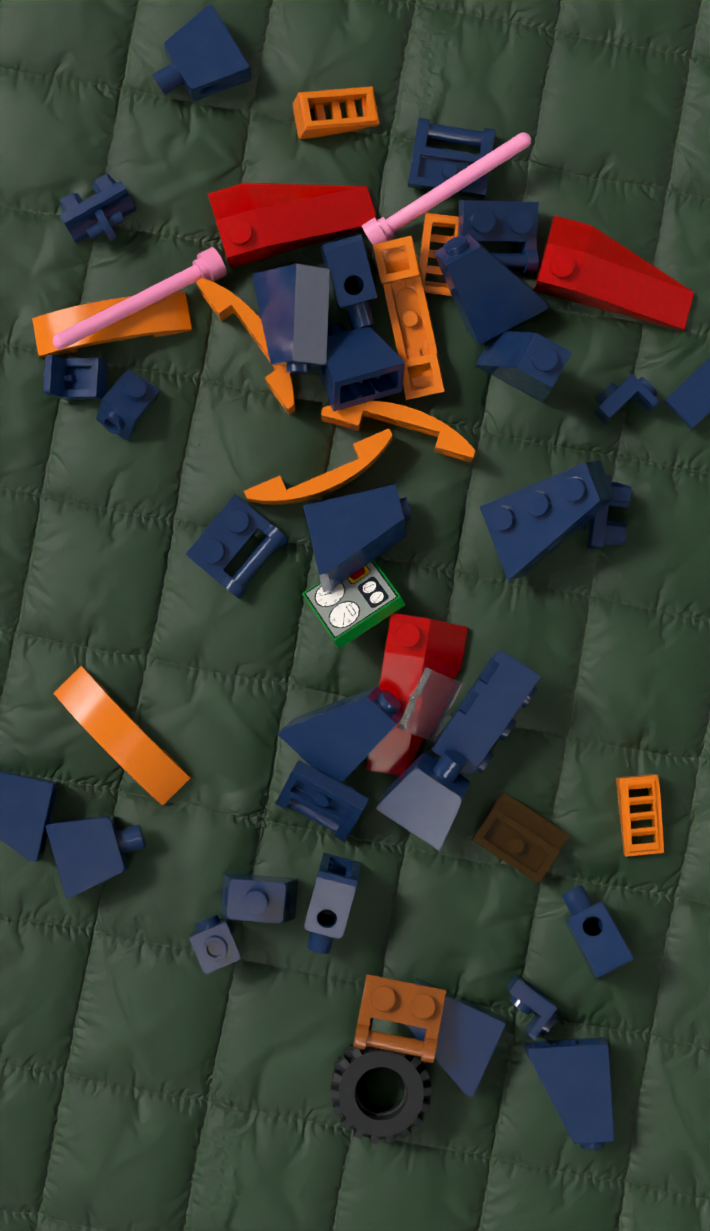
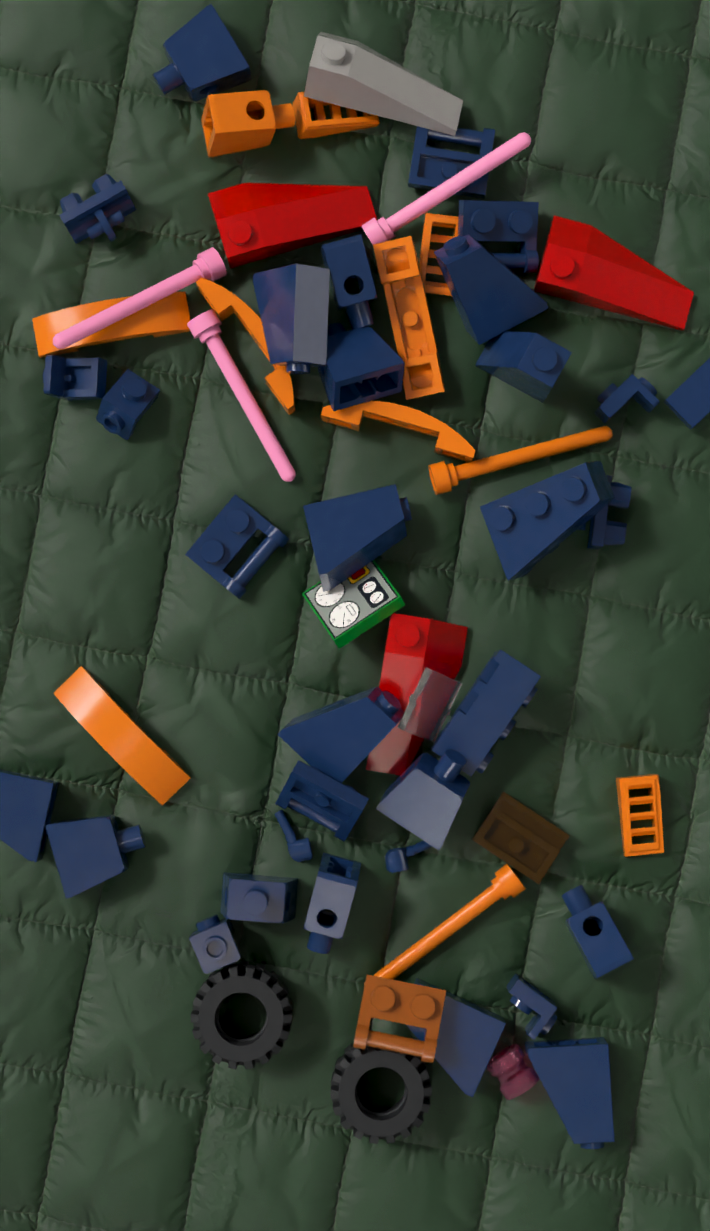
(207, 330): none -> bright pink piece
(242, 121): none -> orange torso
(242, 1049): none -> black tyre
(298, 849): none -> dark blue hand
(367, 453): orange slope -> none
(368, 82): none -> light grey wedge
(397, 859): none -> dark blue hand
(446, 476): none -> orange piece
(503, 885): none -> orange piece
(512, 1072): none -> clear pink wheel

